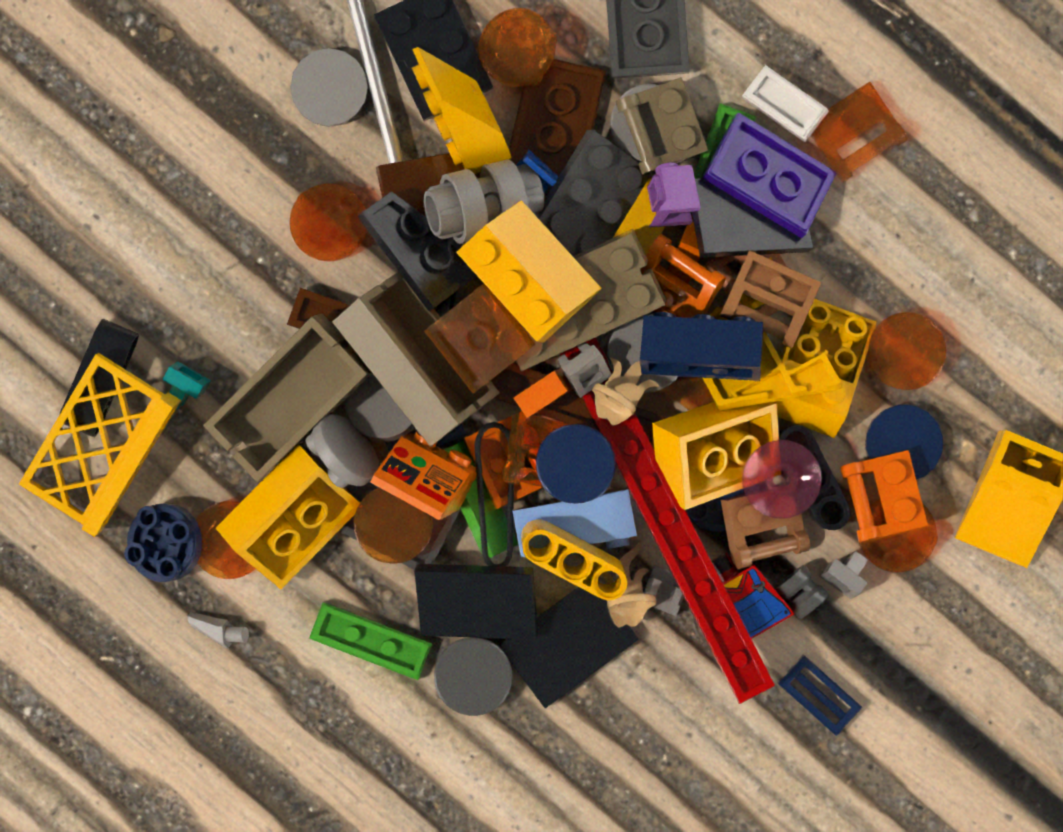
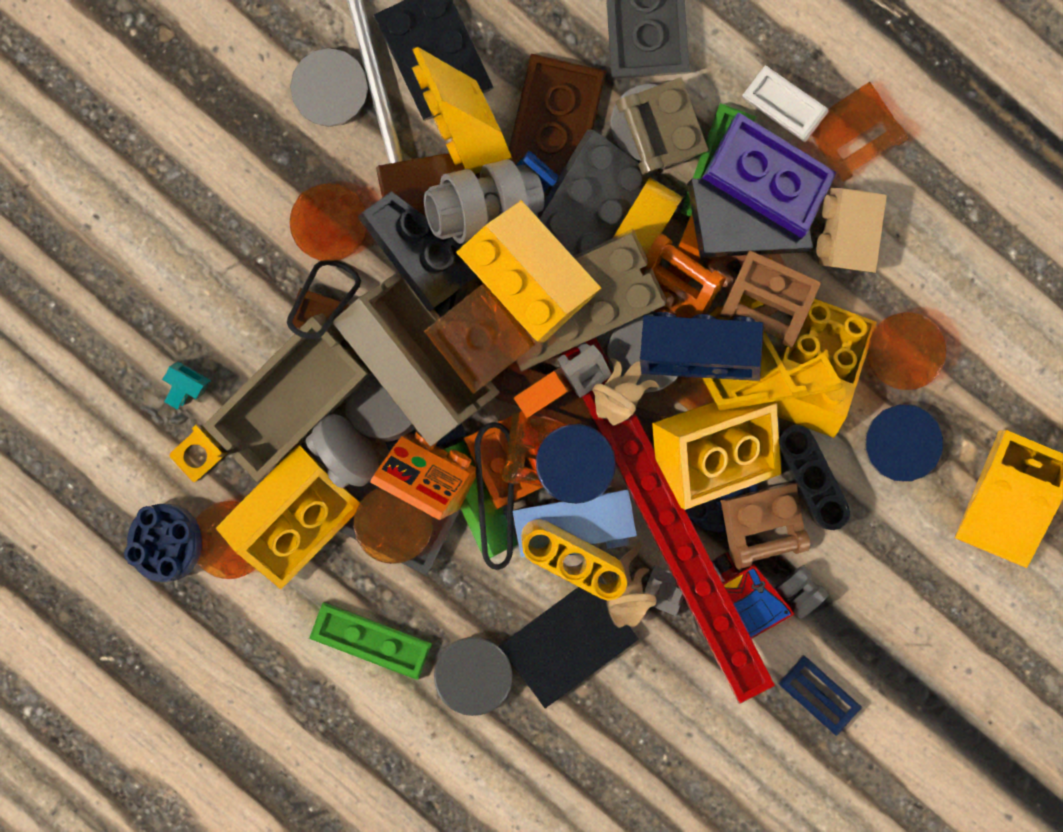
(116, 345): black beam -> none
(129, 460): yellow fence -> none
(213, 448): none -> yellow bracket
(218, 629): light grey bar -> none
(337, 311): none -> black piece
(476, 601): black tile -> none
(517, 47): clear orange tile -> none
(673, 195): medium lavender window -> none
(788, 498): clear pink dish -> none
(846, 575): light grey tile -> none
(851, 229): none -> tan brick
(897, 495): orange plate -> none
(900, 551): clear orange tile -> none

